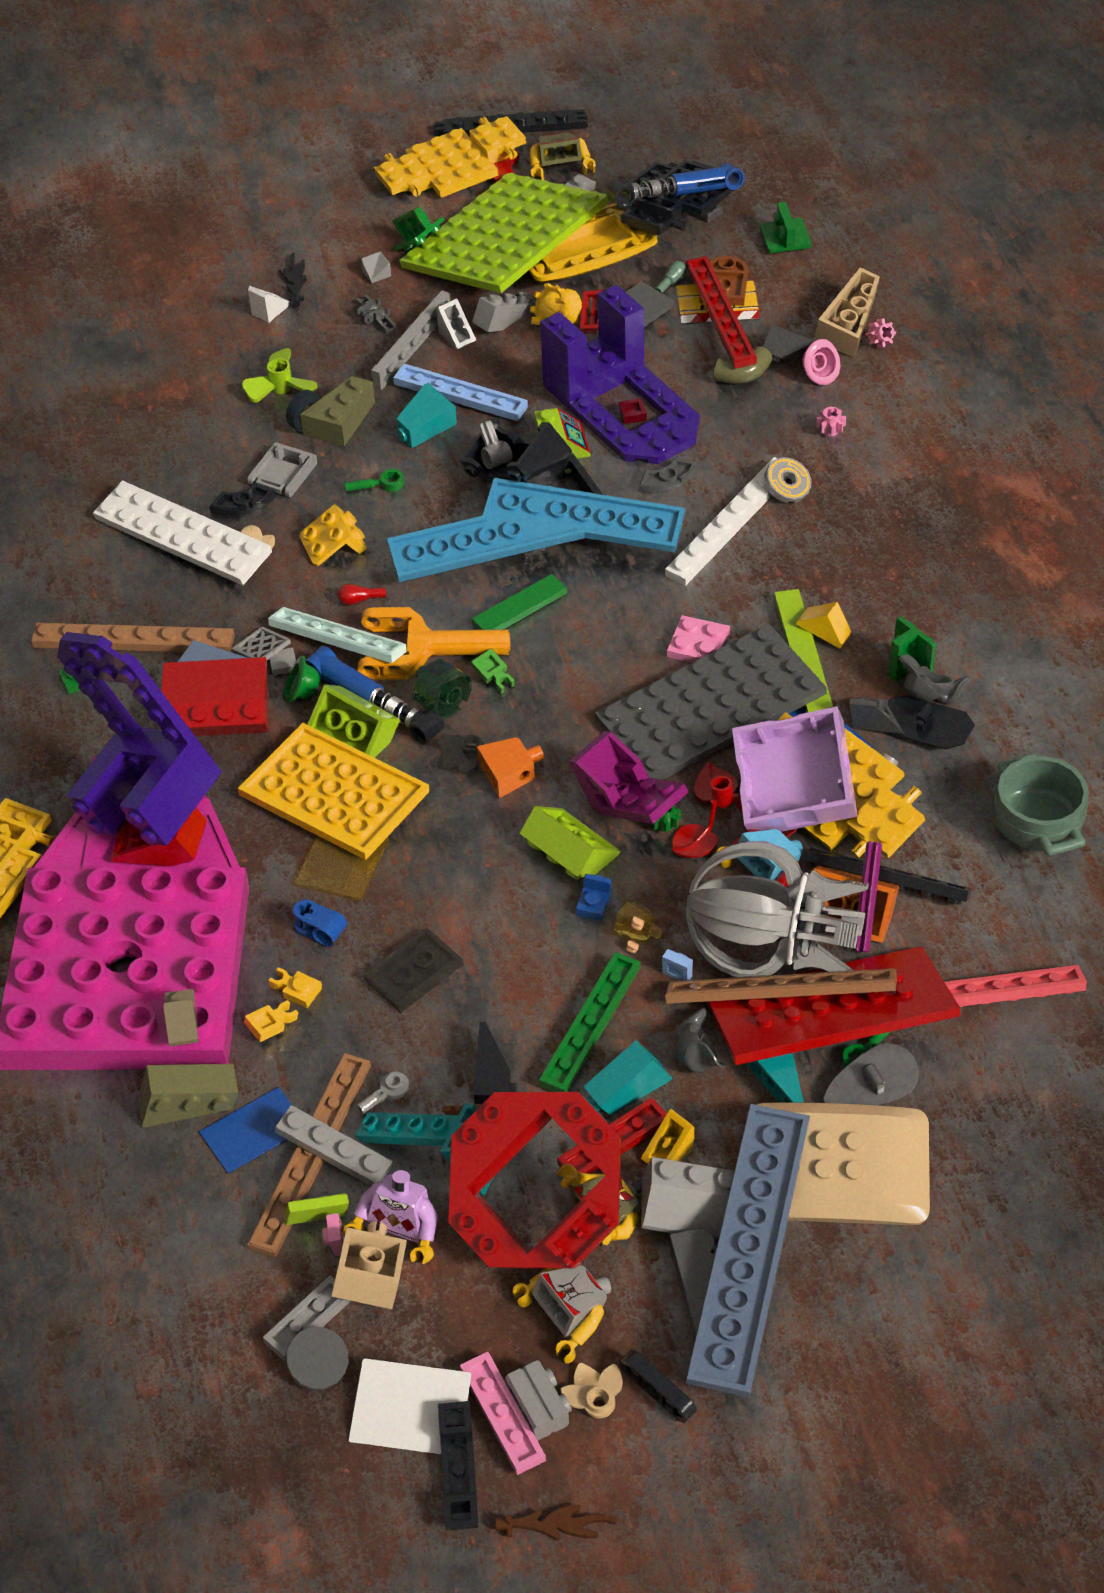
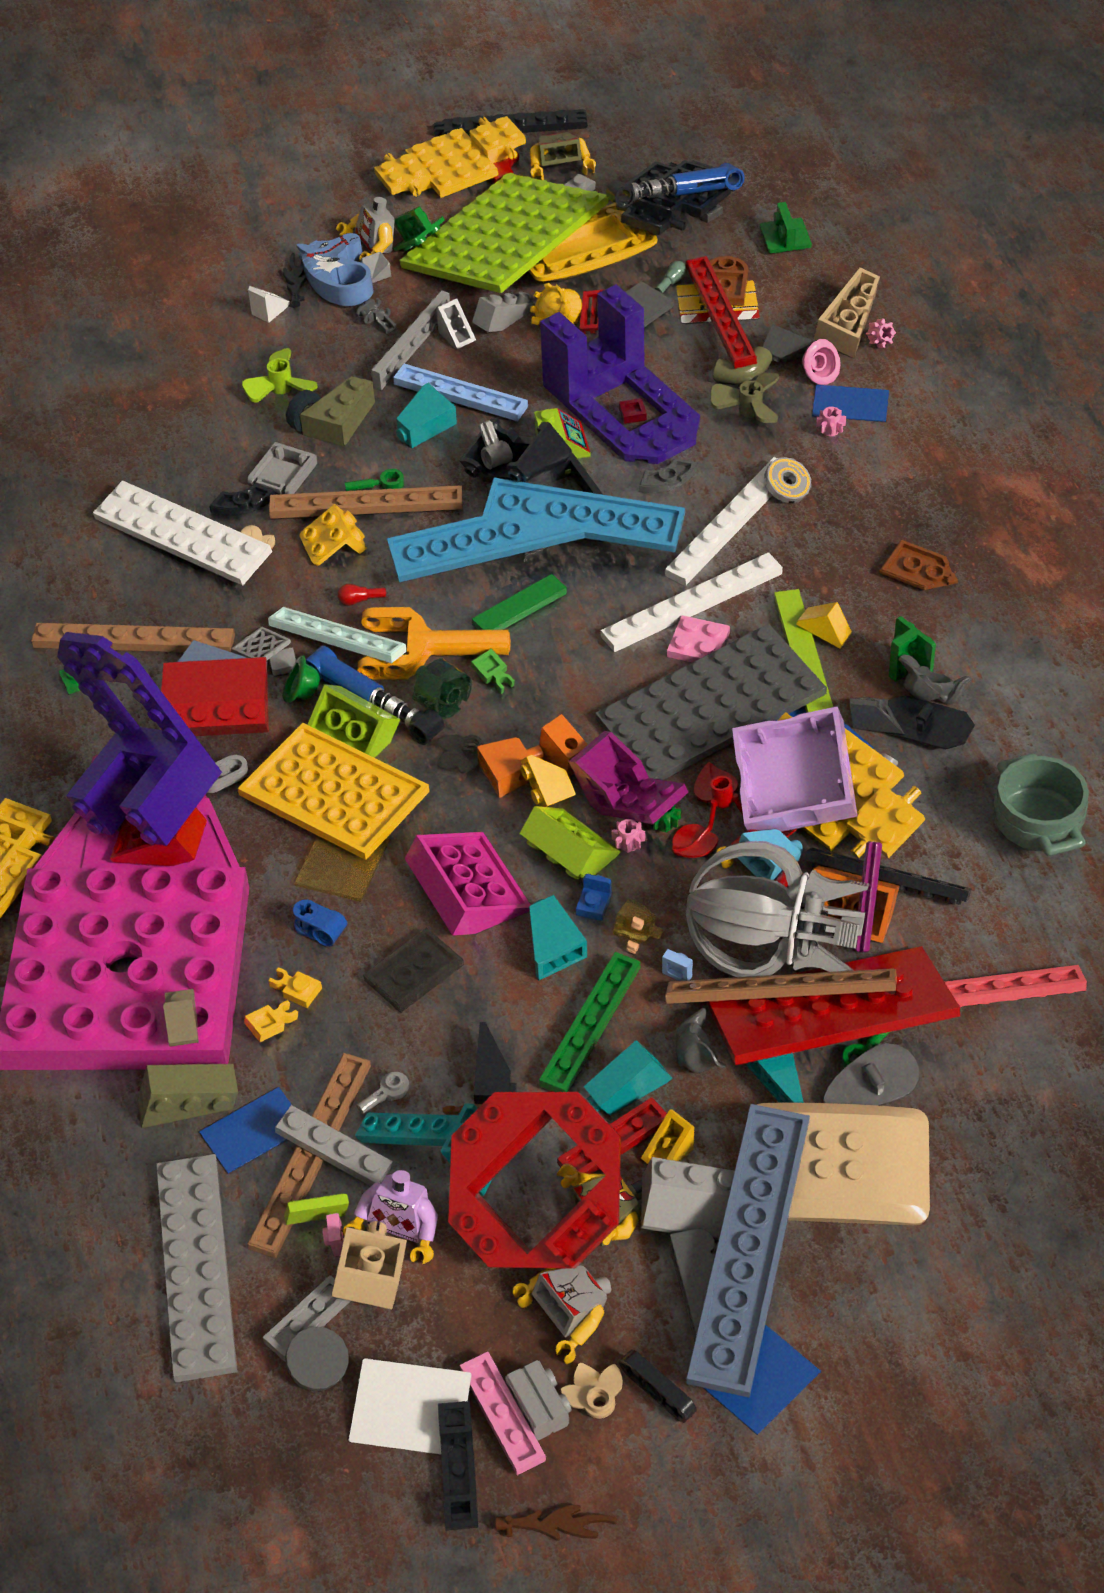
(196, 1269): none -> light grey plate
(233, 770): none -> light grey plate
(332, 265): none -> medium blue animal
(367, 501): none -> medium nougat plate
(374, 227): none -> torso
(466, 881): none -> dark pink slope
(547, 780): none -> yellow slope
(554, 938): none -> teal slope
(560, 743): none -> orange torso
(628, 835): none -> bright pink gear
(691, 602): none -> white plate
(748, 397): none -> olive piece
(777, 1380): none -> blue piece
(853, 401): none -> blue piece
(918, 567): none -> dark orange tile

